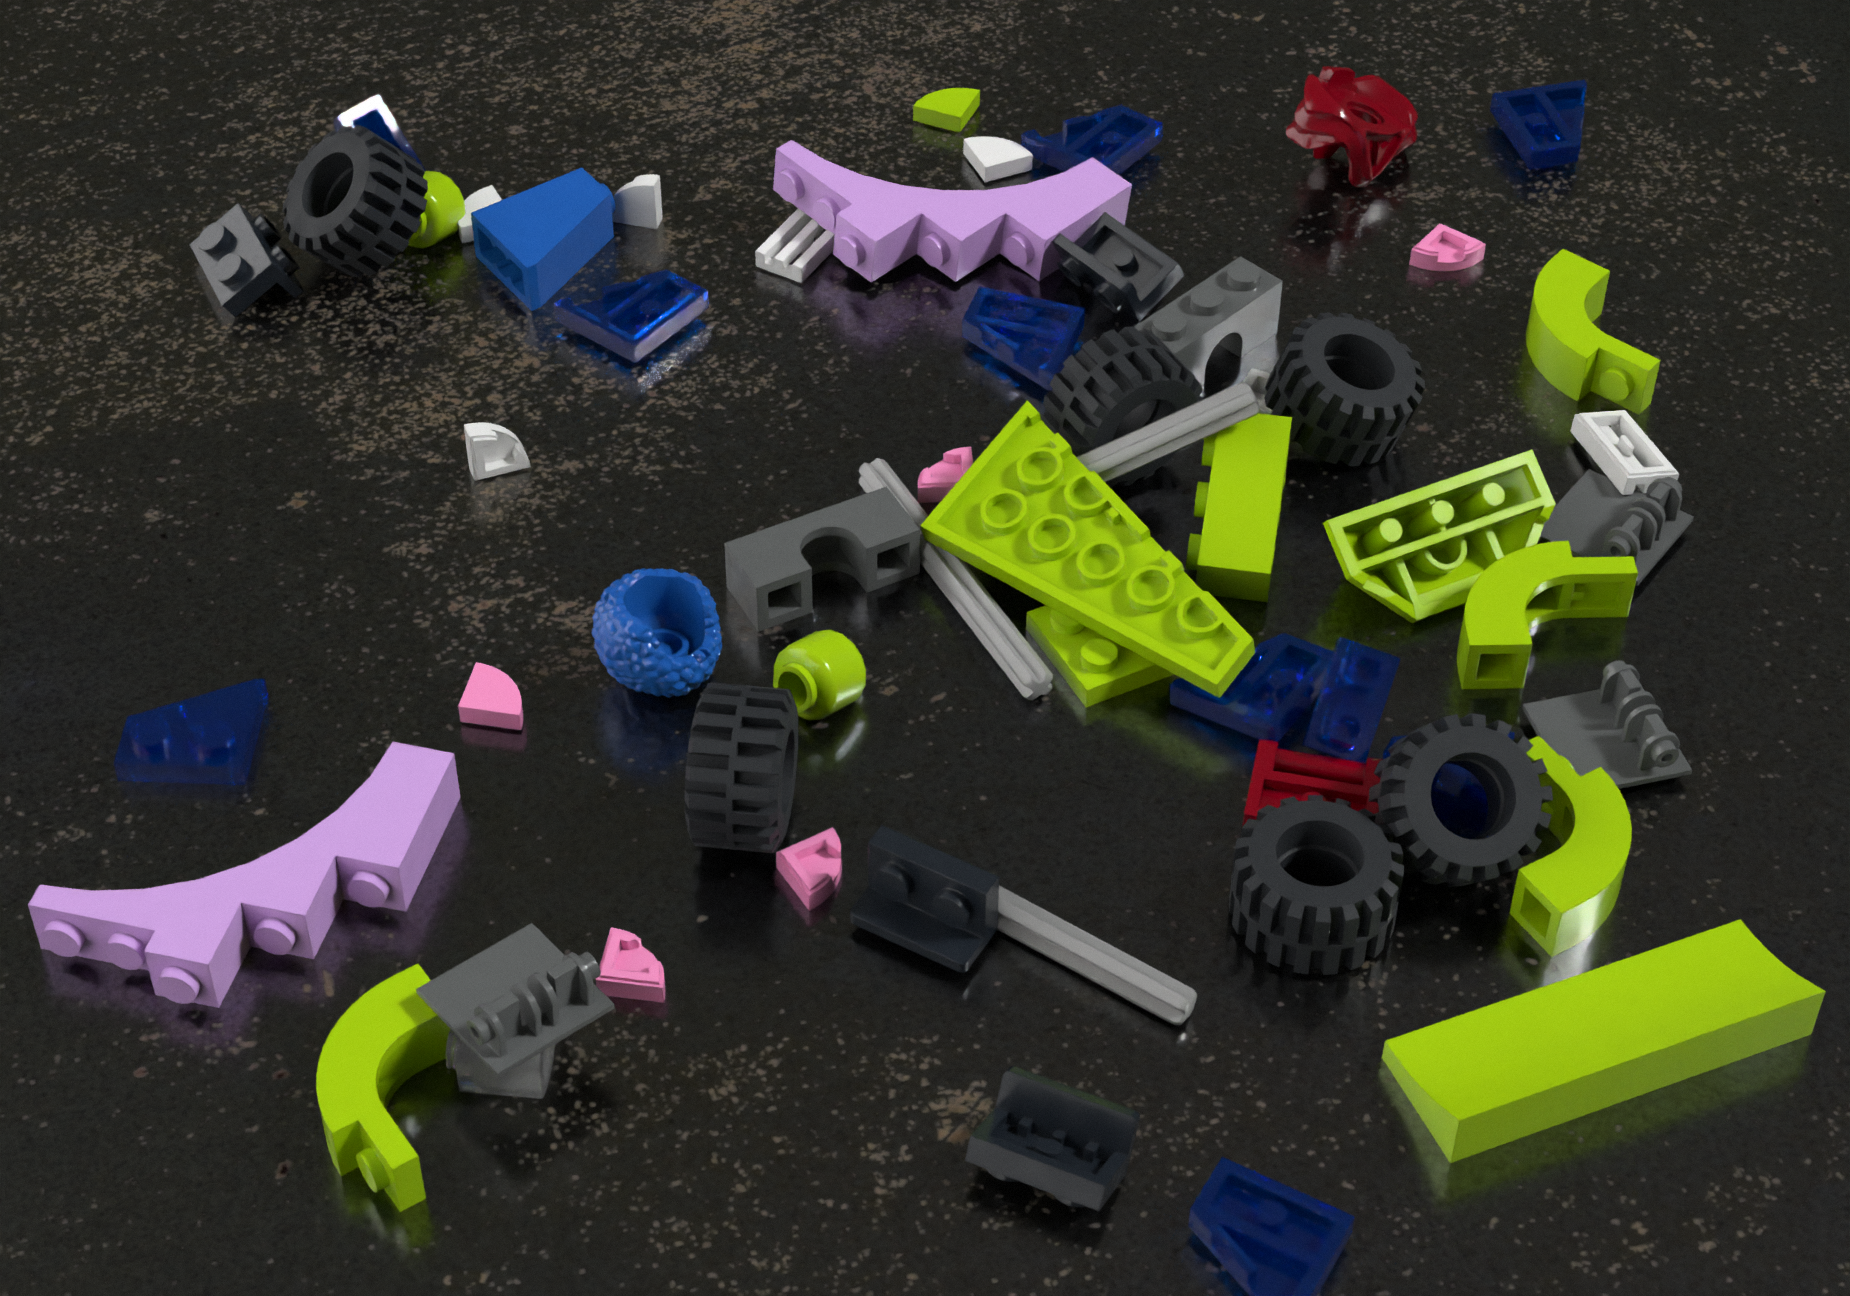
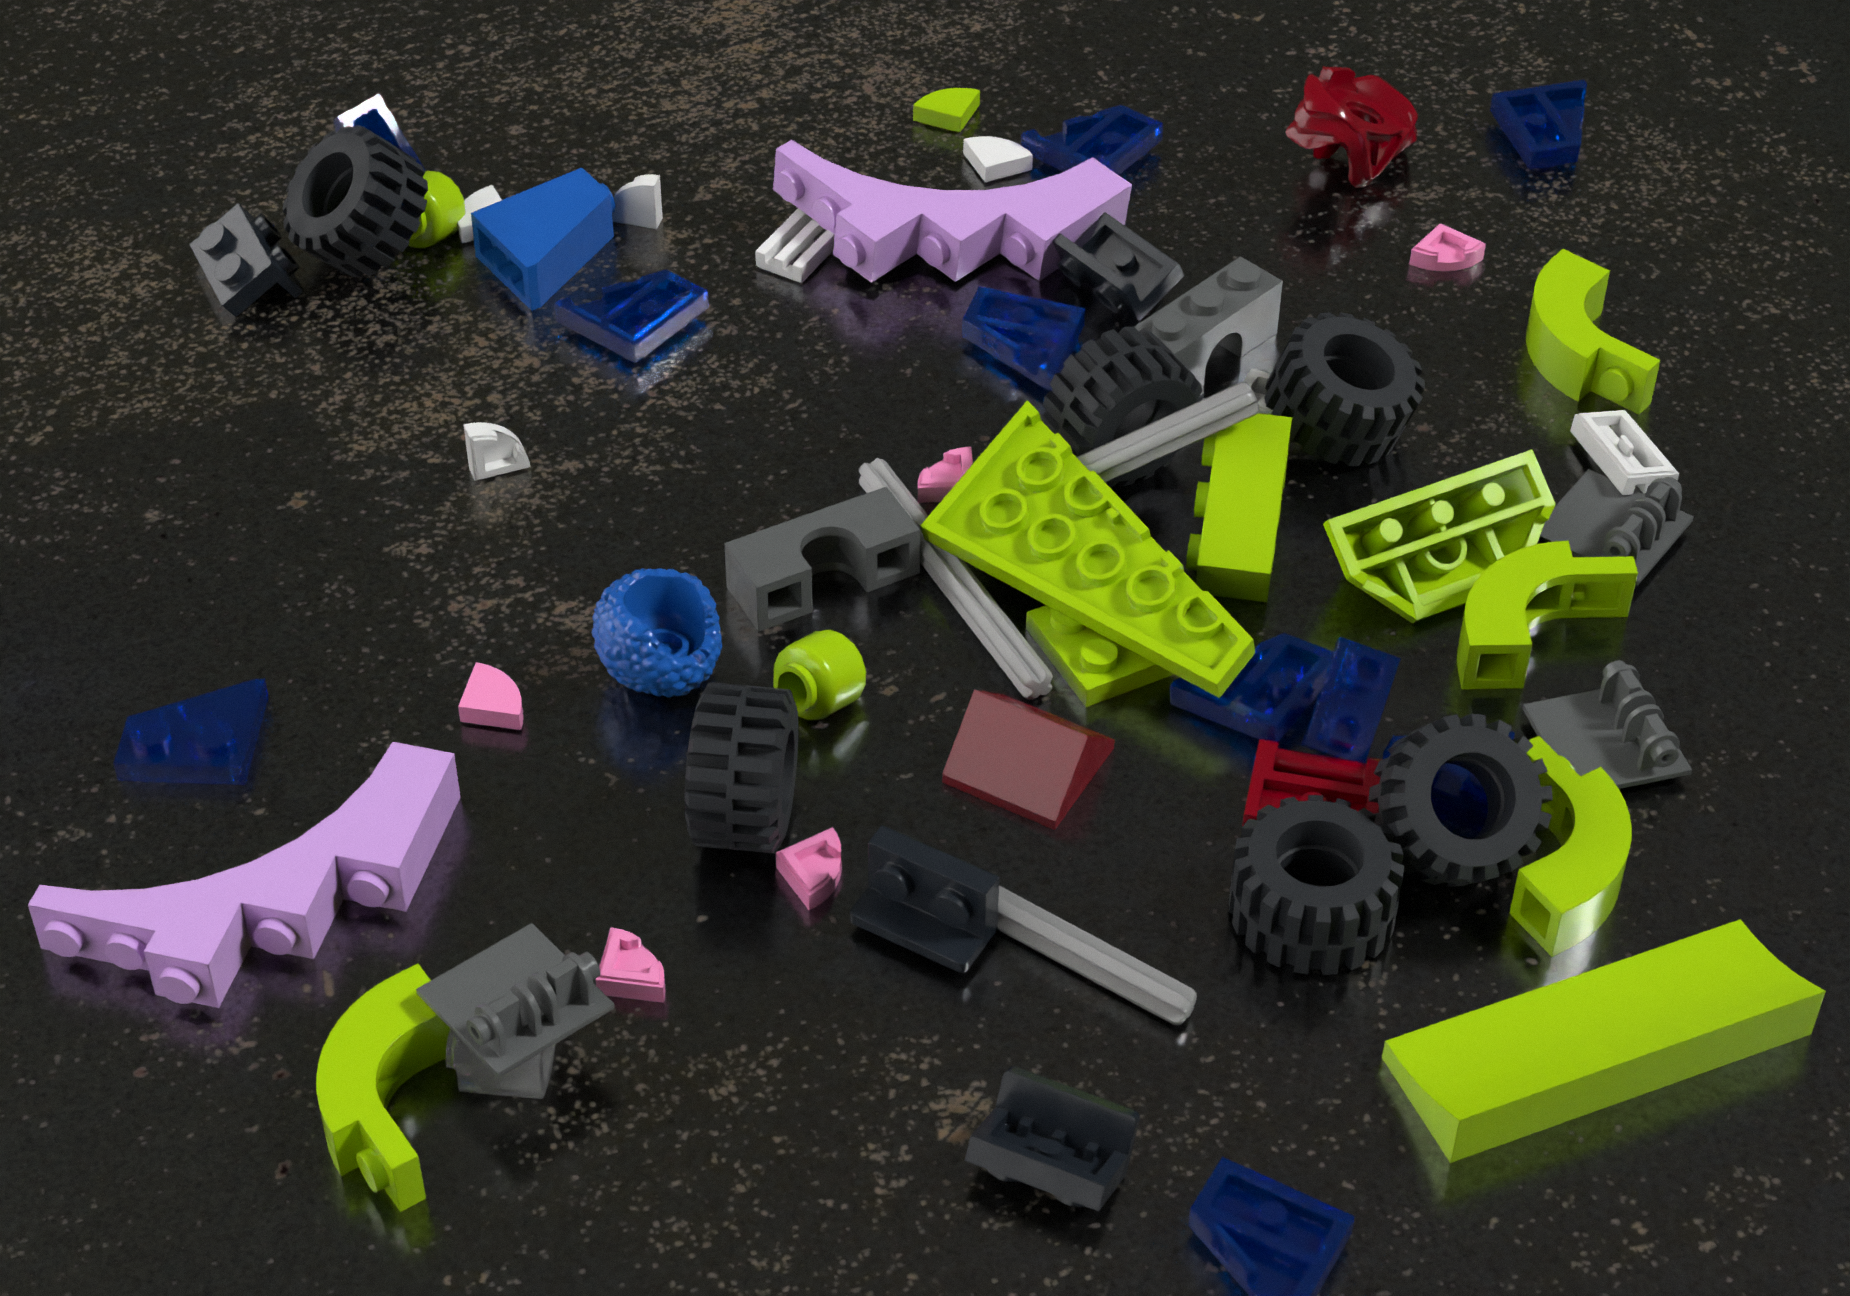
(1023, 758): none -> dark red slope

